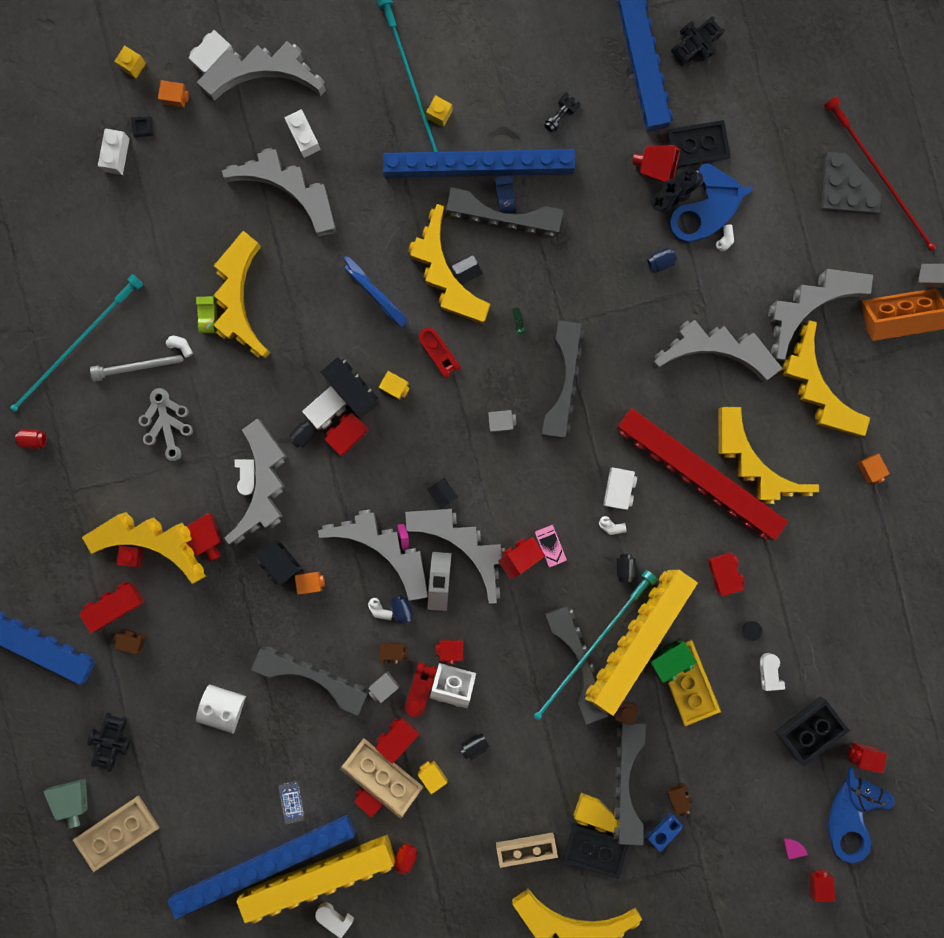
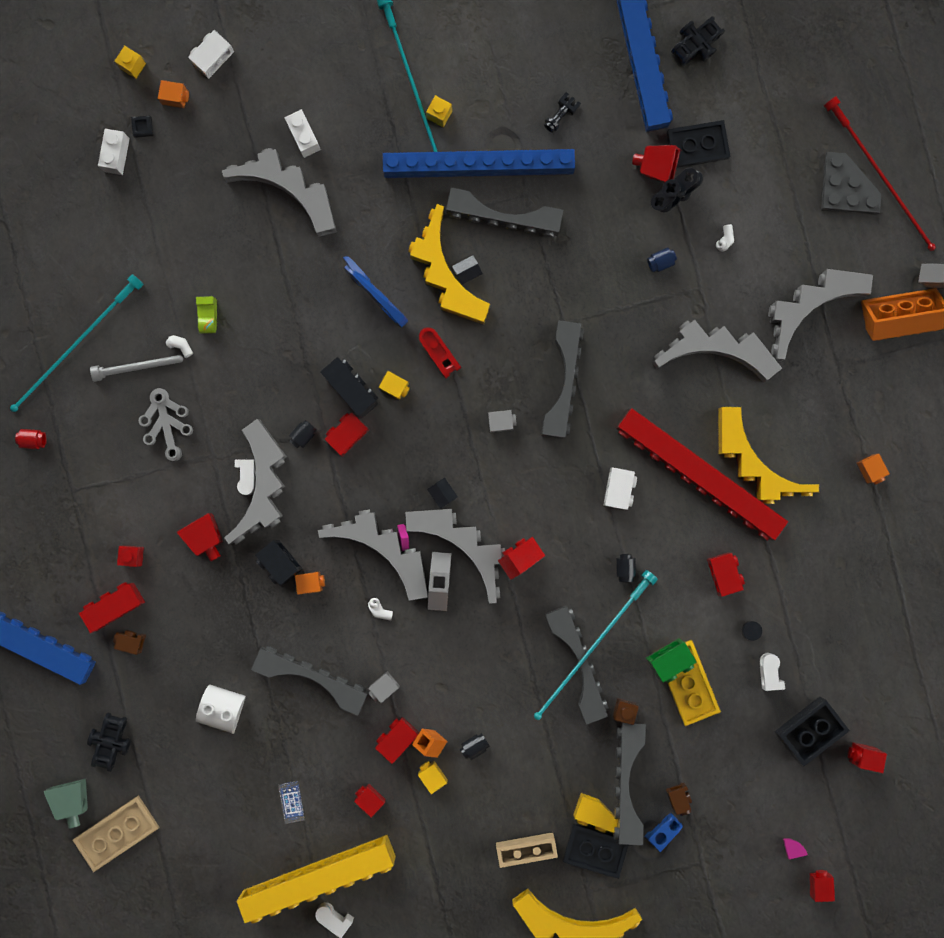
(148, 534): yellow arch -> none
(234, 266): yellow arch -> none
(259, 63): light grey arch -> none
(261, 866): blue brick -> none
(325, 408): white brick -> none
(381, 778): tan tile -> none
(392, 652): reddish brown brick -> none
(401, 610): dark blue brick -> none
(405, 858): red brick -> none
(419, 690): red plate -> none
(429, 743): none -> orange brick
(450, 650): red brick -> none
(453, 685): white brick -> none
(505, 194): dark blue leg -> none
(518, 321): clear green tile -> none
(550, 546): bright pink tile -> none
(610, 528): white arm -> none
(640, 641): yellow brick -> none
(723, 200): blue animal -> none
(814, 390): yellow arch -> none
(846, 812): blue animal -> none

